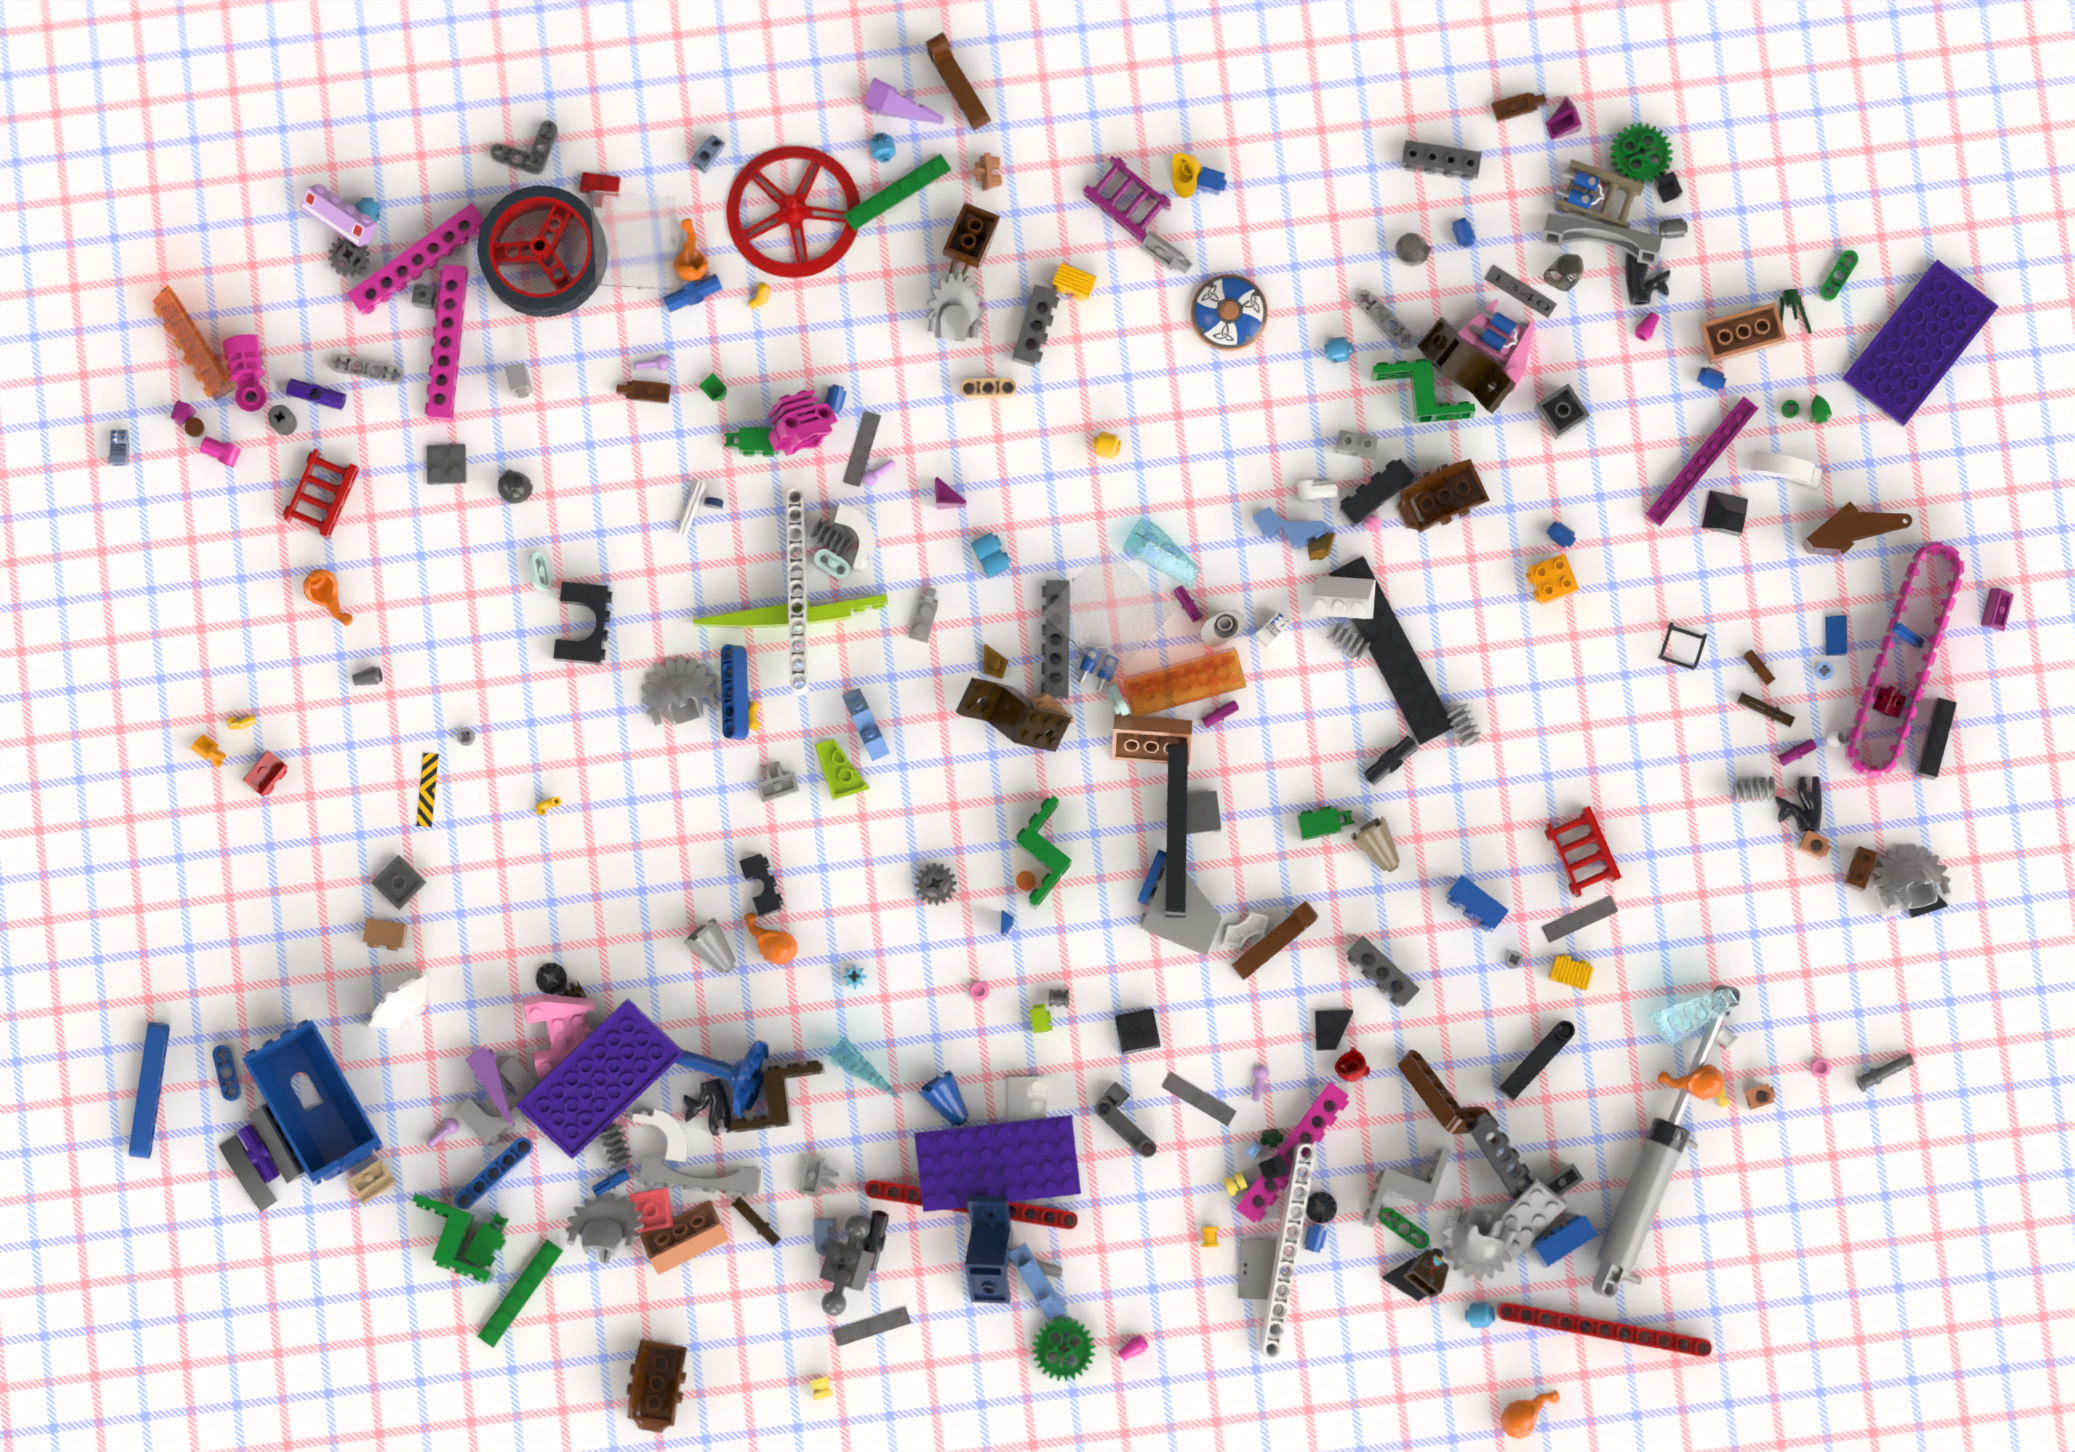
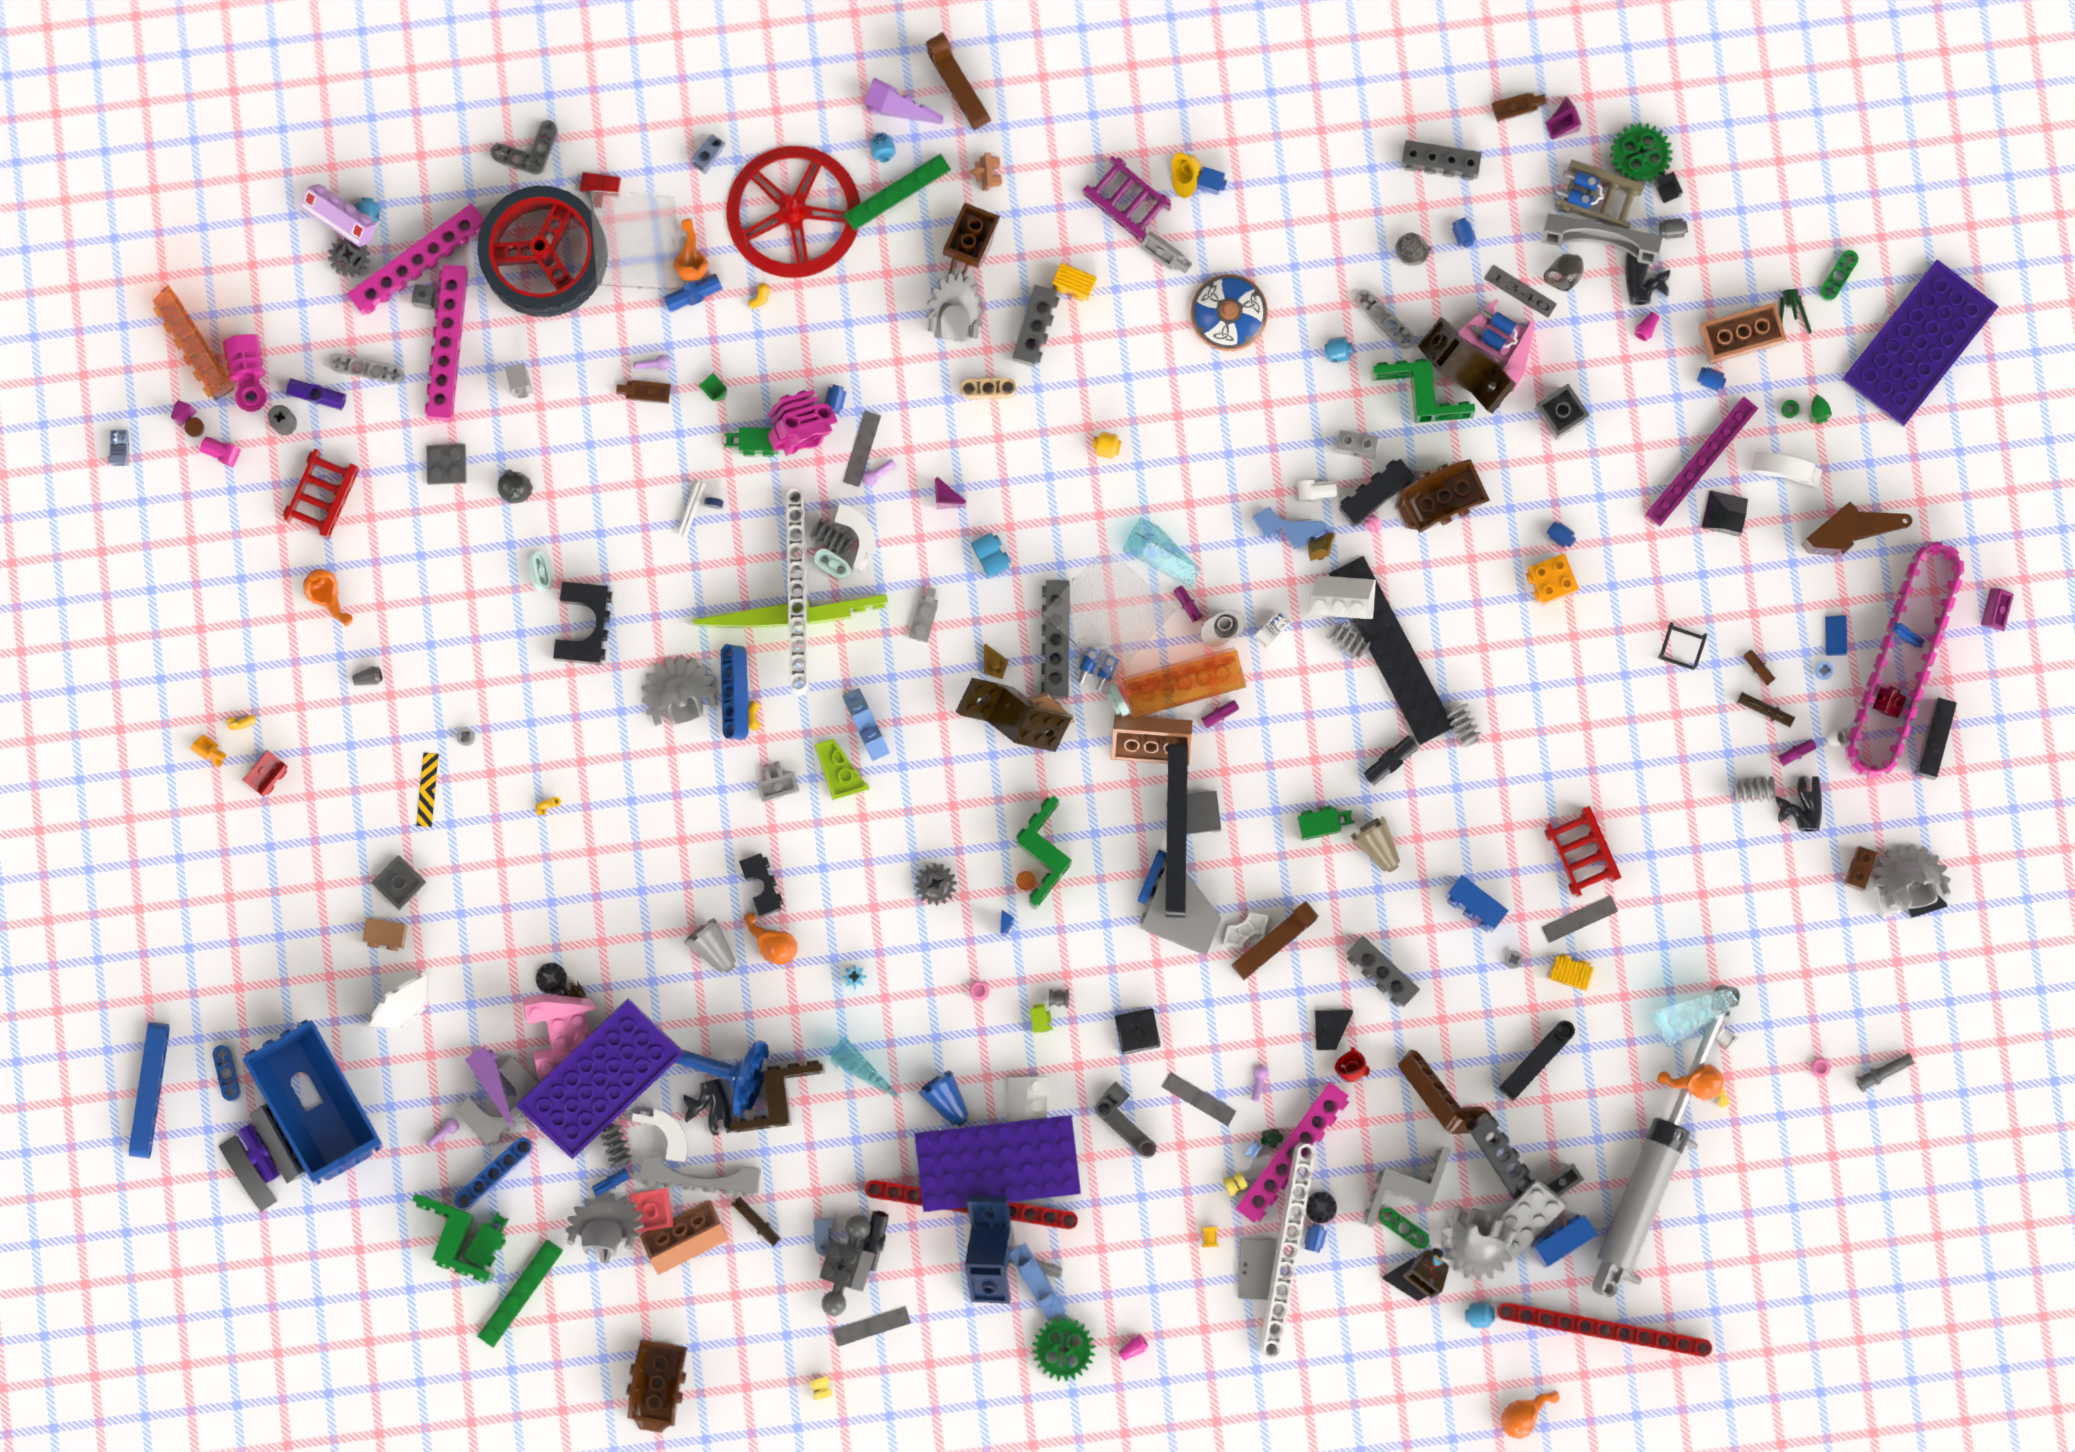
(371, 1181): tan plate -> none
(812, 1176): light grey hinge -> none
(1272, 1168): black panel -> none
(1752, 1101): nougat brick -> none
(1805, 845): nougat brick -> none

